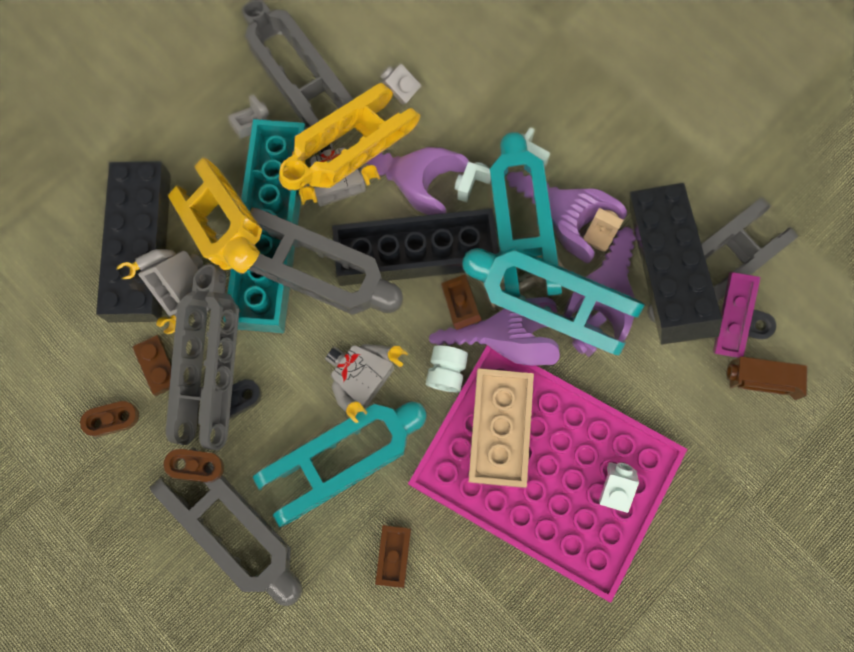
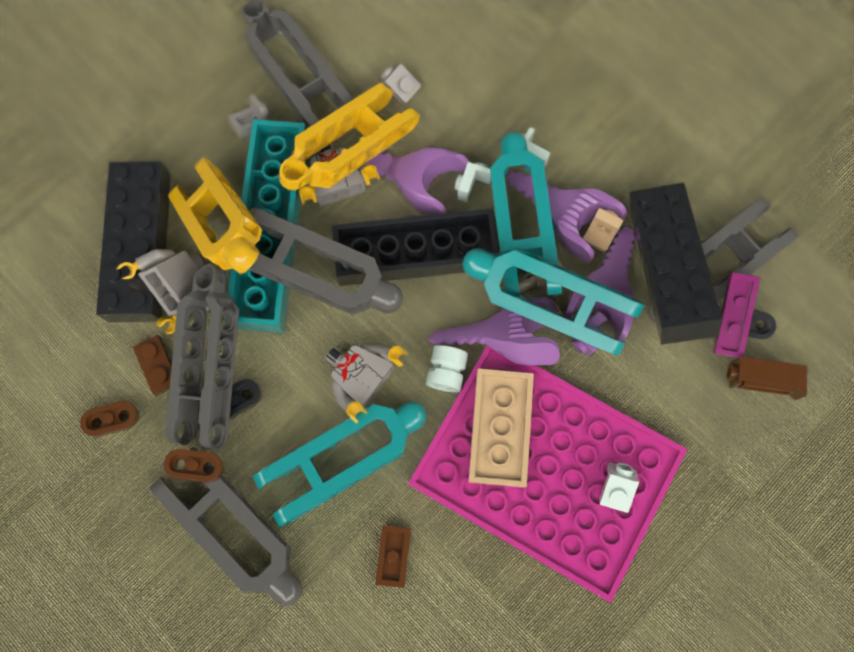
(461, 302): reddish brown plate -> none

